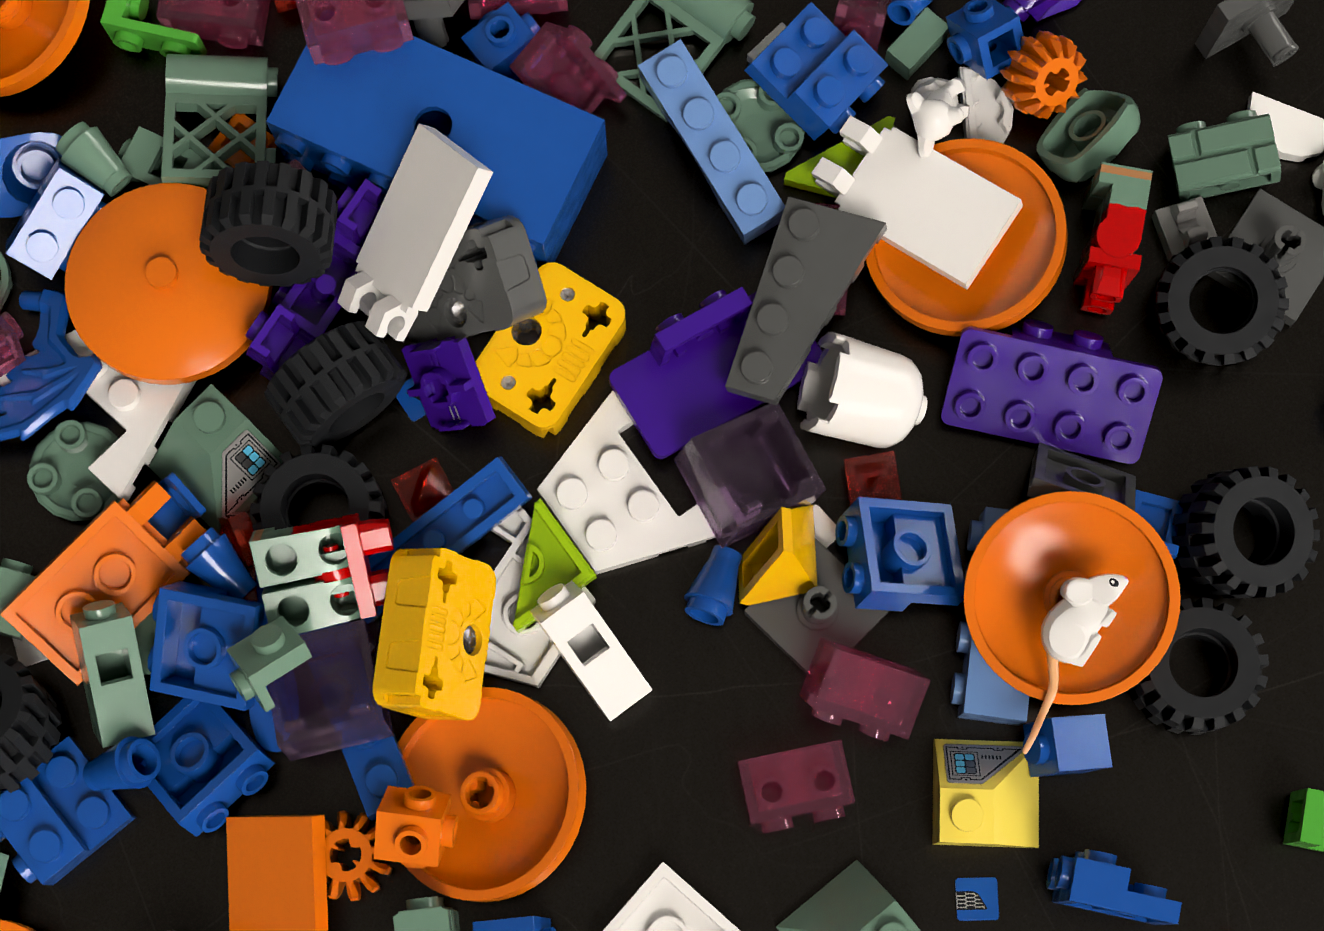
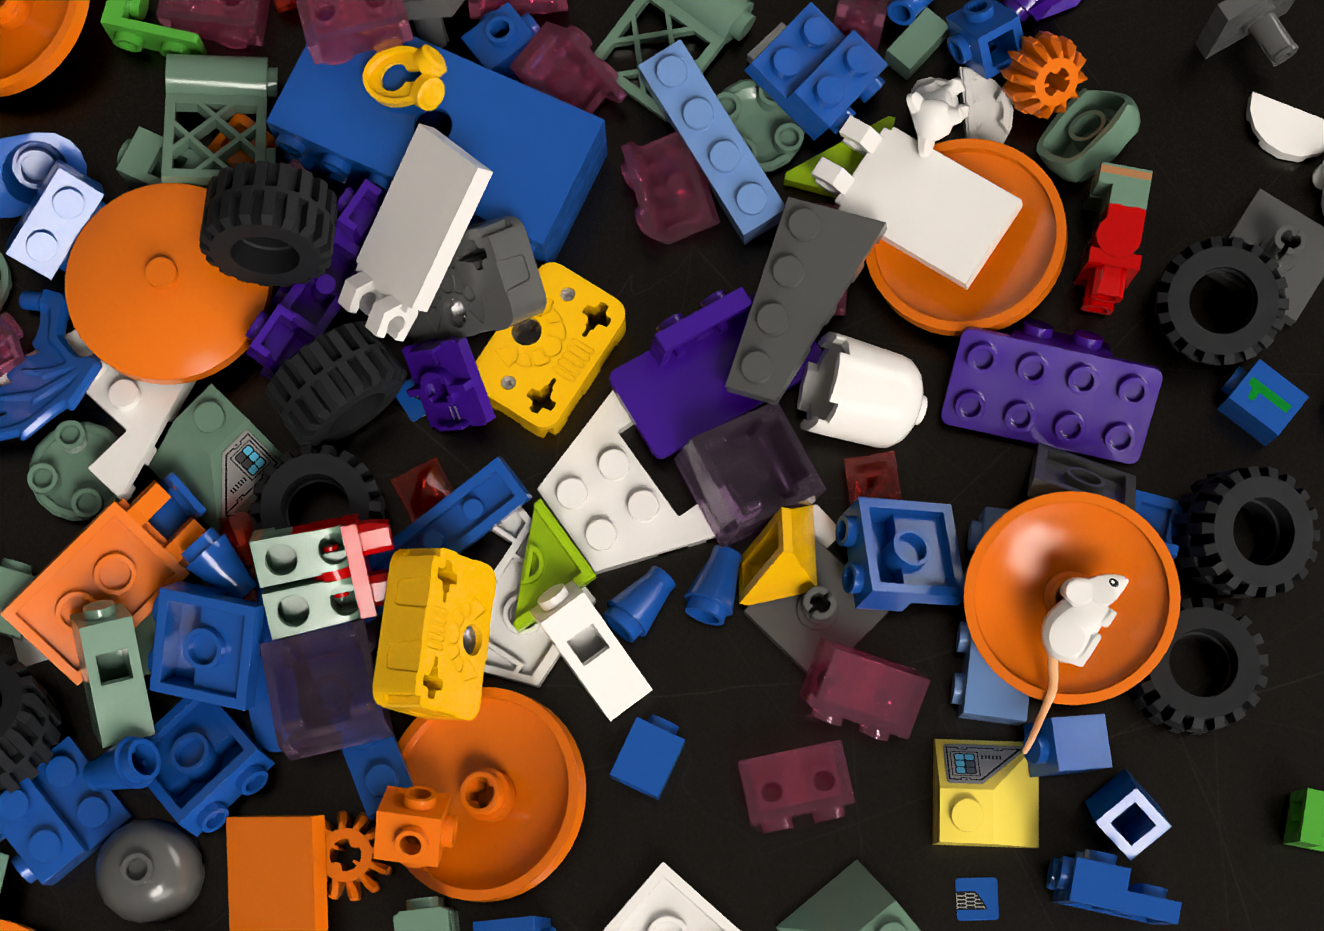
(92, 157): sand green cone -> none
(149, 871): none -> dark grey cylinder
(264, 658): sand green bracket -> none
(424, 92): none -> yellow piece
(637, 605): none -> blue cone
(648, 756): none -> blue brick
(668, 189): none -> clear pink bracket
(1127, 814): none -> blue brick
(1183, 225): light grey tile -> none
(1224, 155): sand green brick -> none
(1260, 401): none -> blue brick

